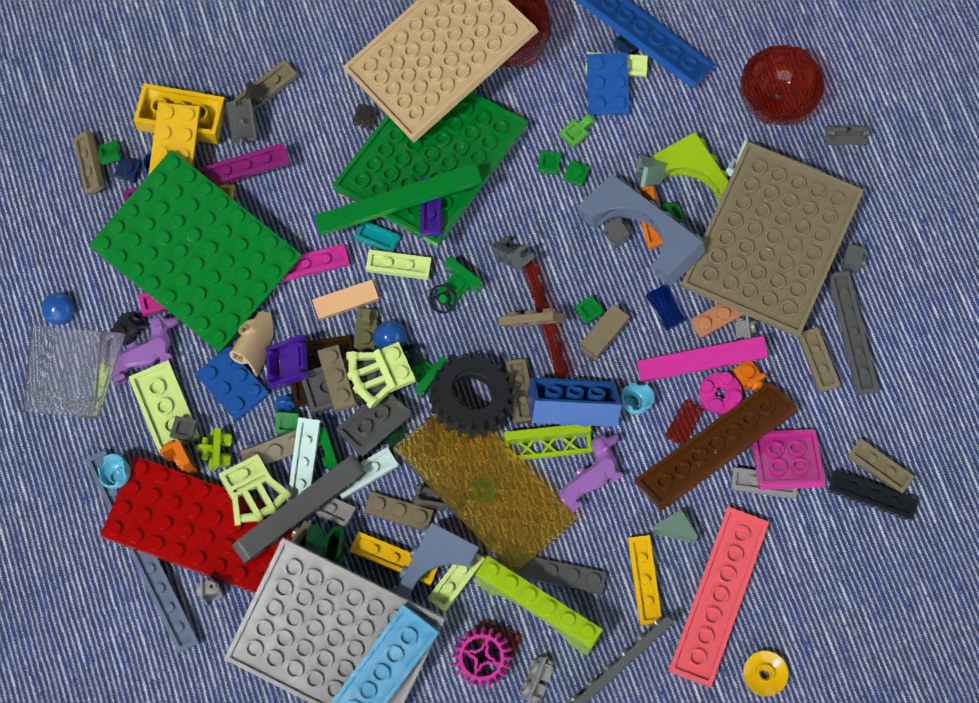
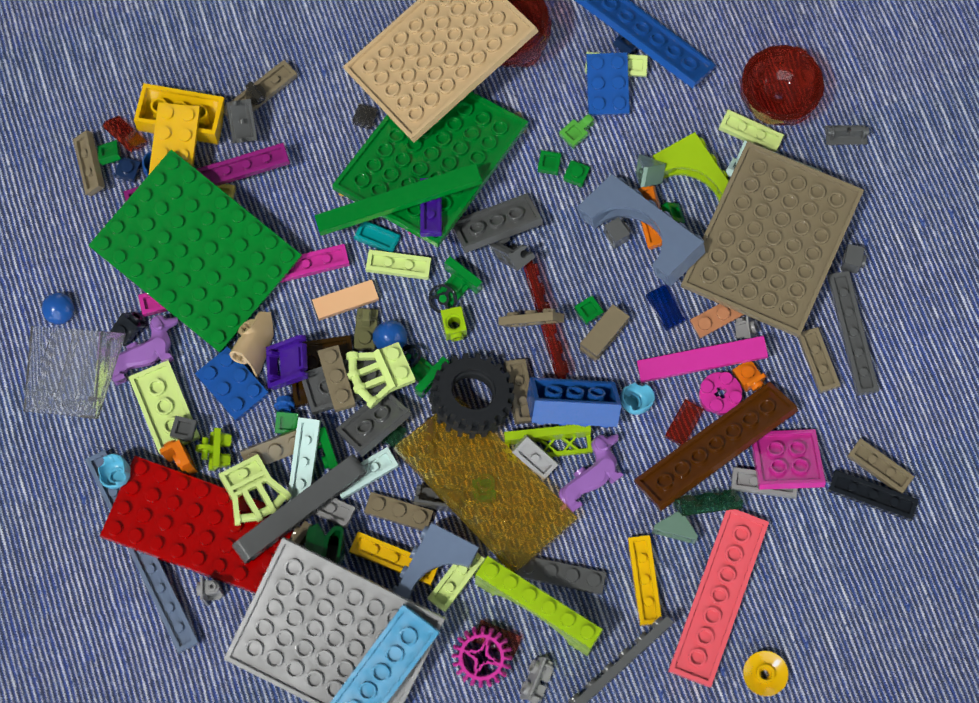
(124, 133): none -> clear red tile
(453, 315): none -> lime brick
(497, 223): none -> dark grey plate
(534, 457): none -> light grey plate
(708, 502): none -> clear green plate
(751, 131): none -> yellowish green plate

